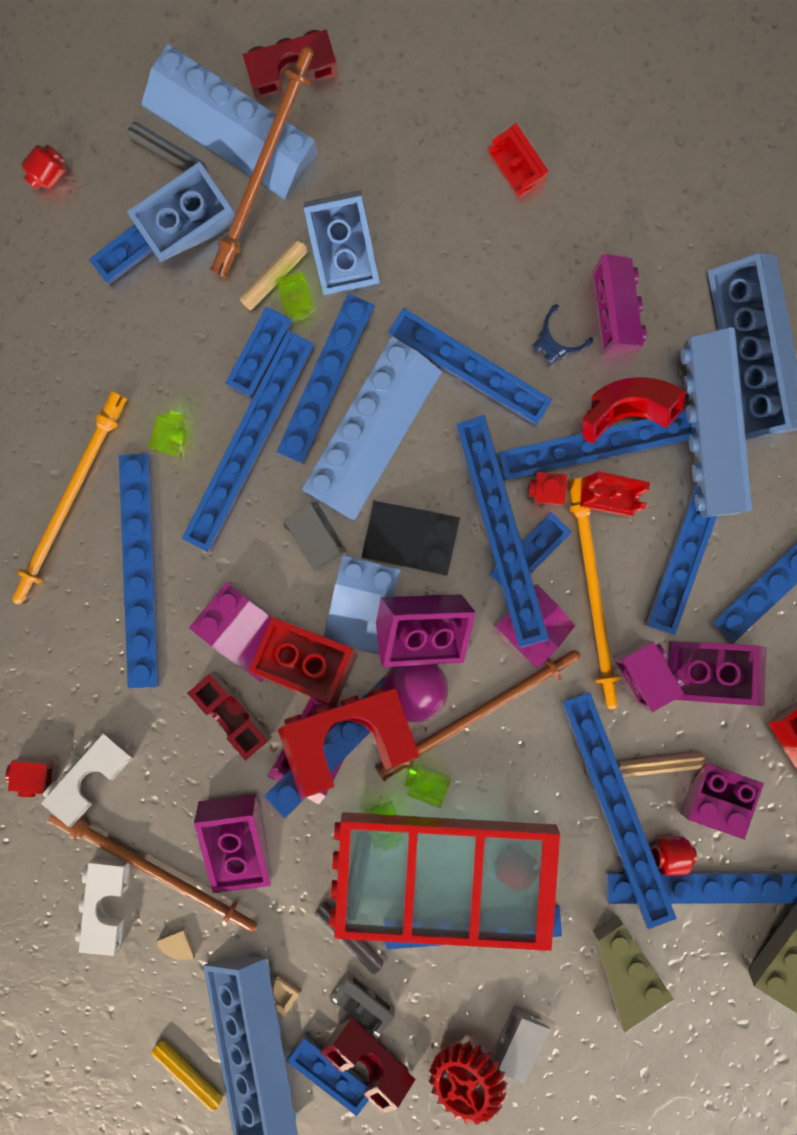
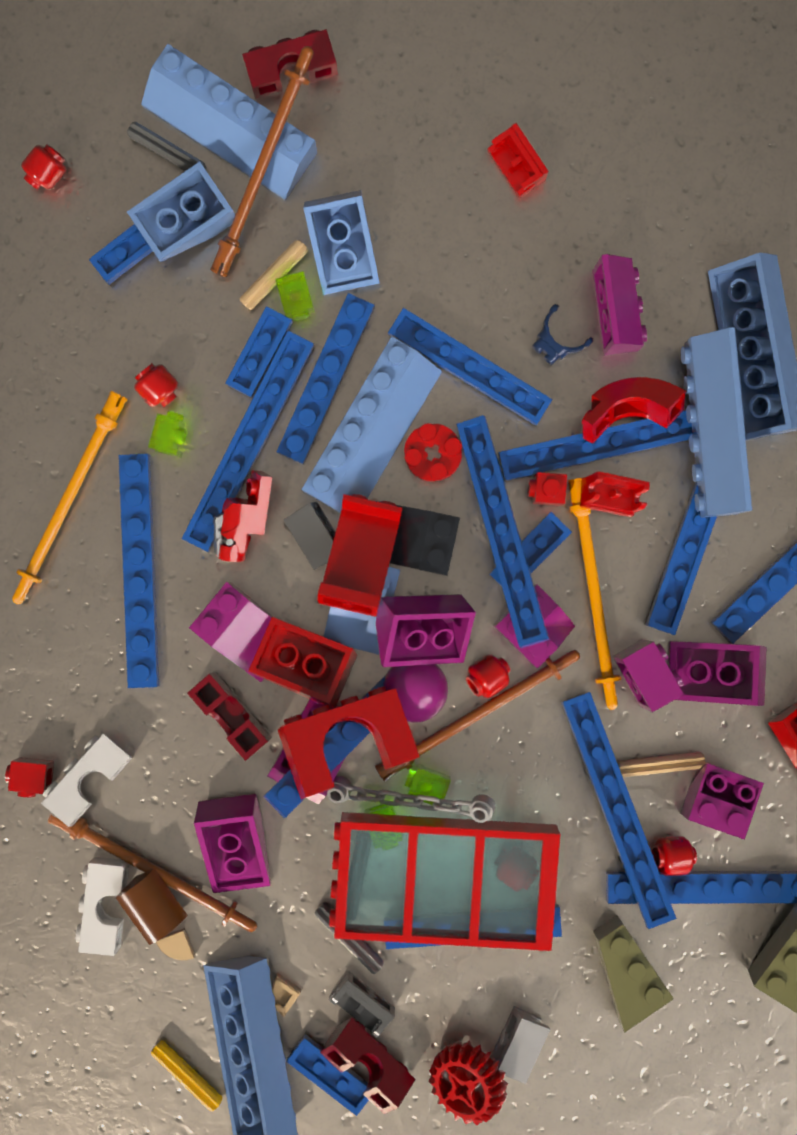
(151, 906): none -> reddish brown brick
(156, 385): none -> red head
(242, 518): none -> plate
(360, 555): none -> red panel
(428, 436): none -> red plate
(482, 802): none -> light grey piece
(488, 676): none -> red head

